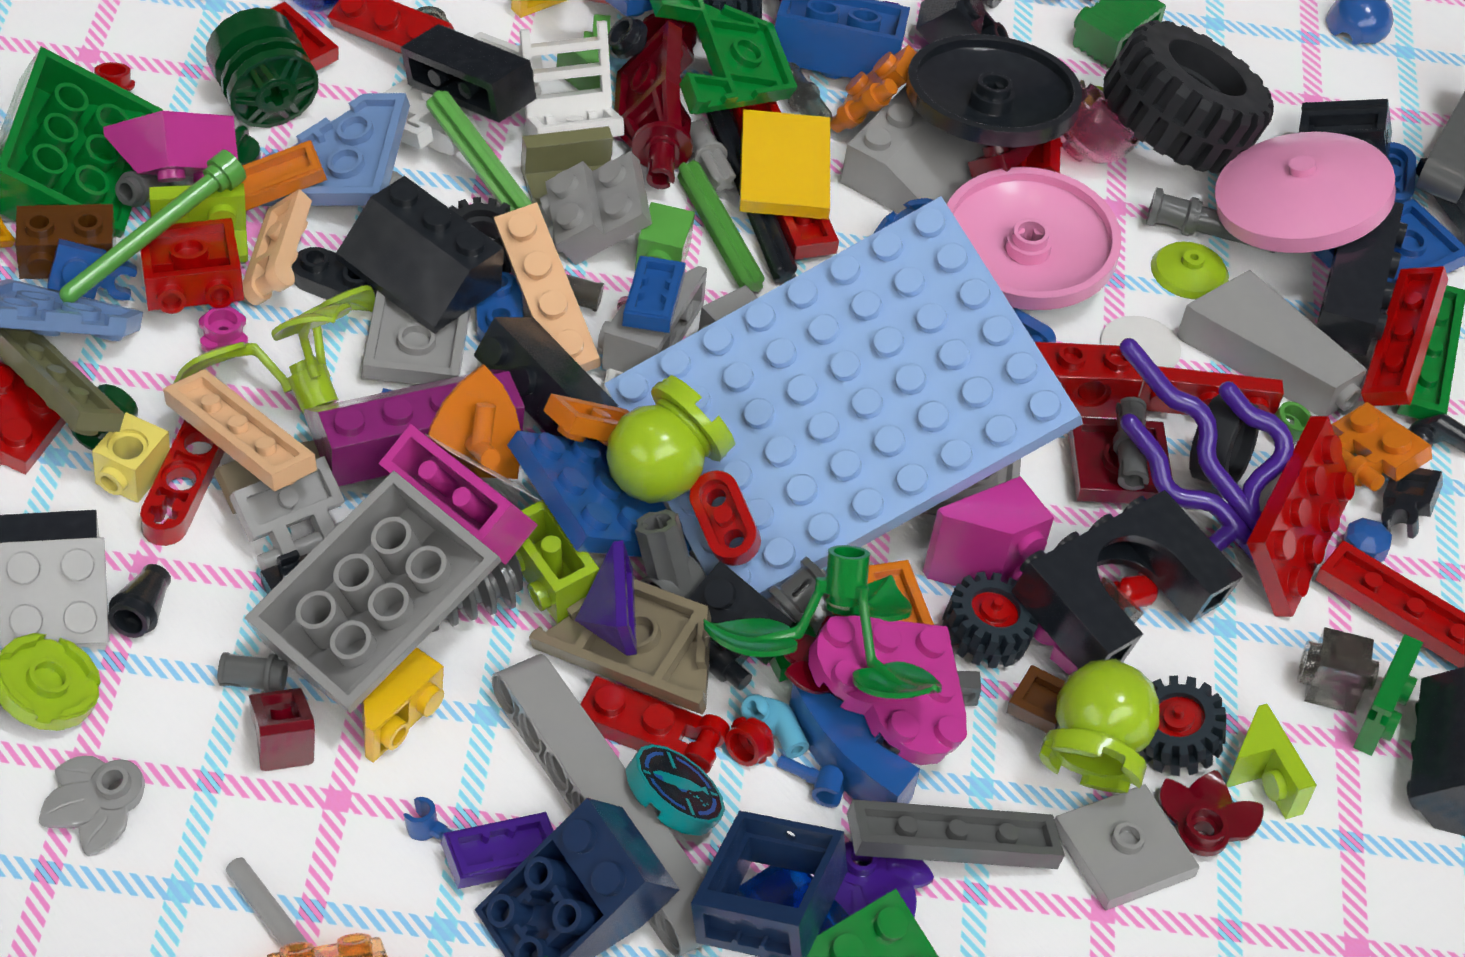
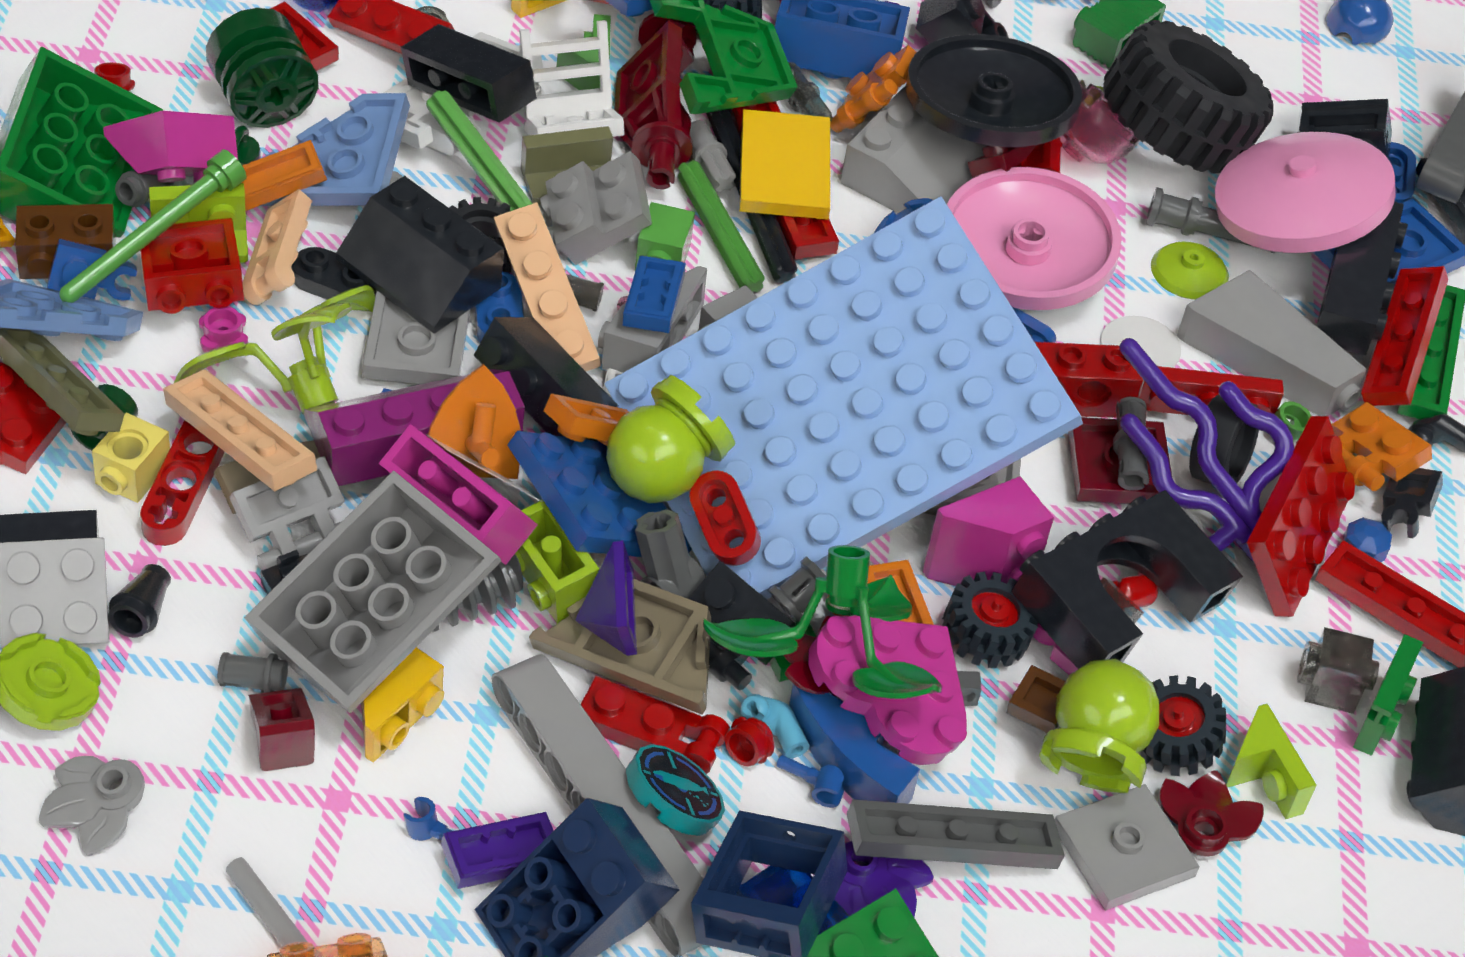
(627, 37): black plate -> none

